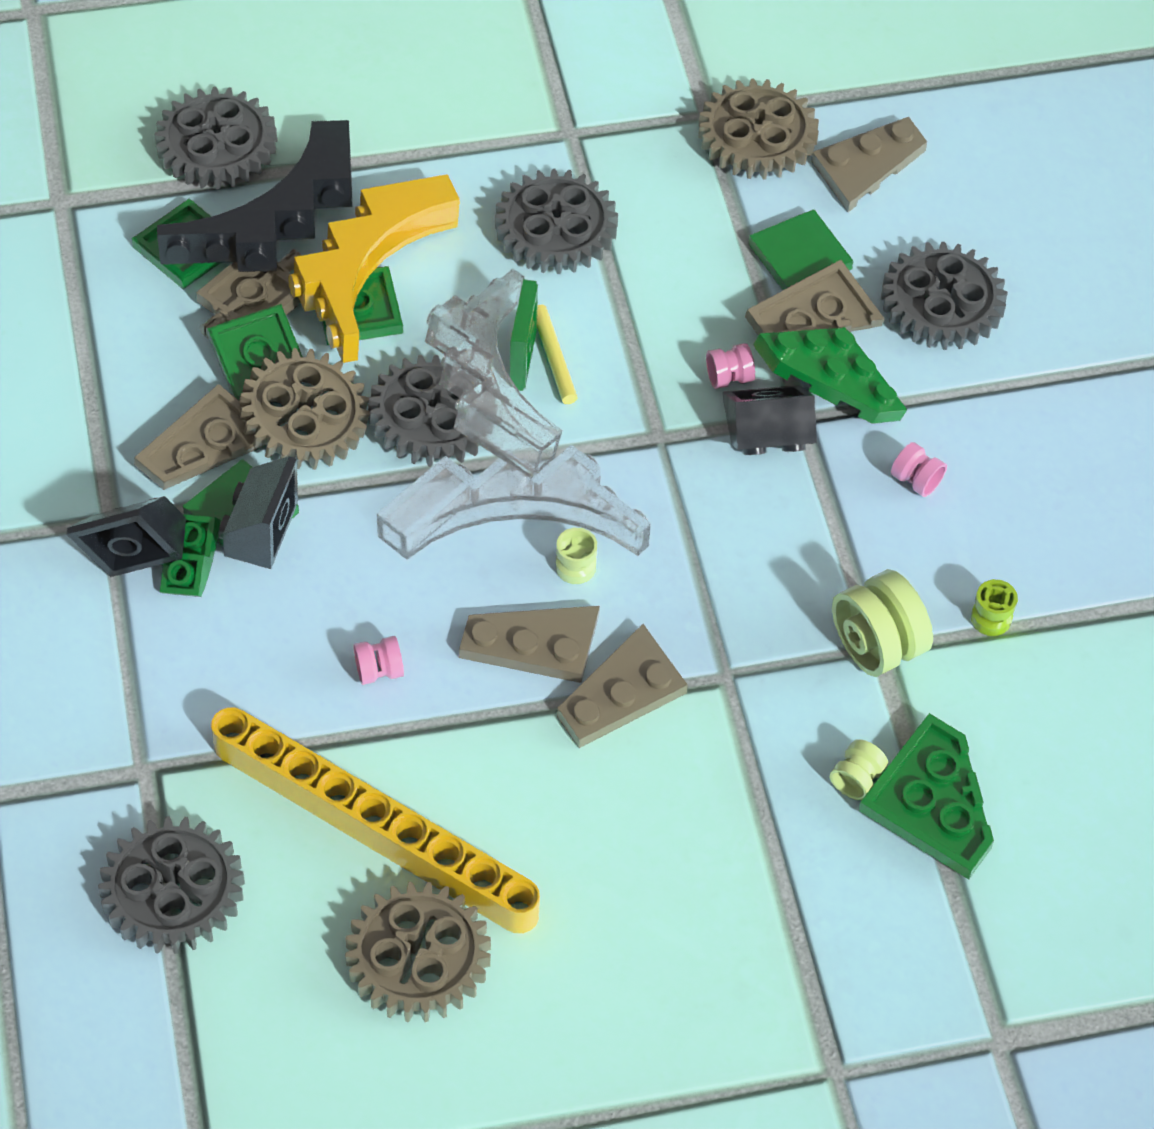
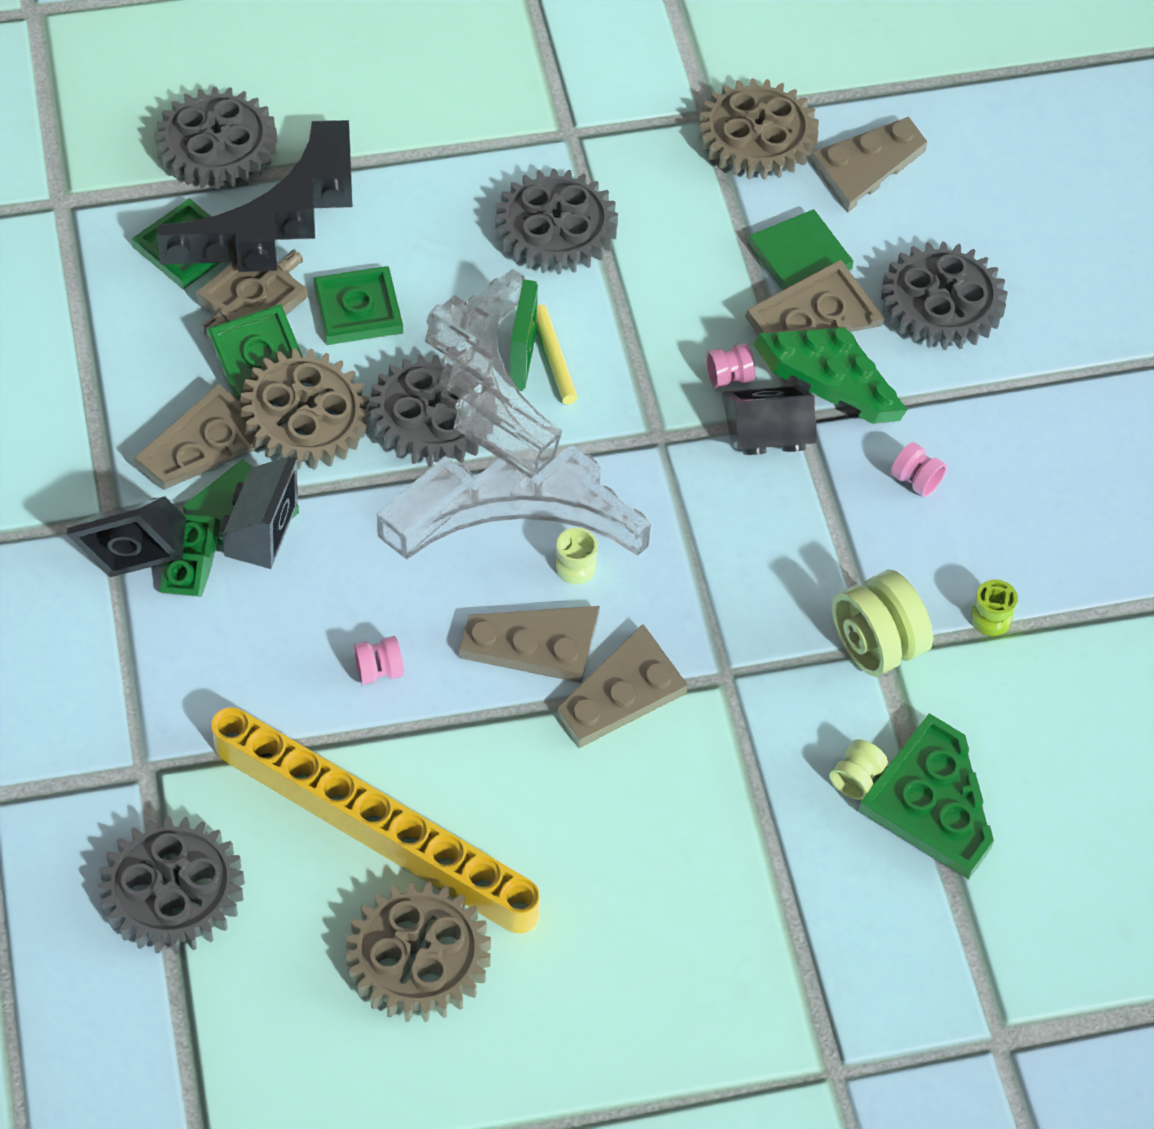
(356, 246): yellow arch -> none

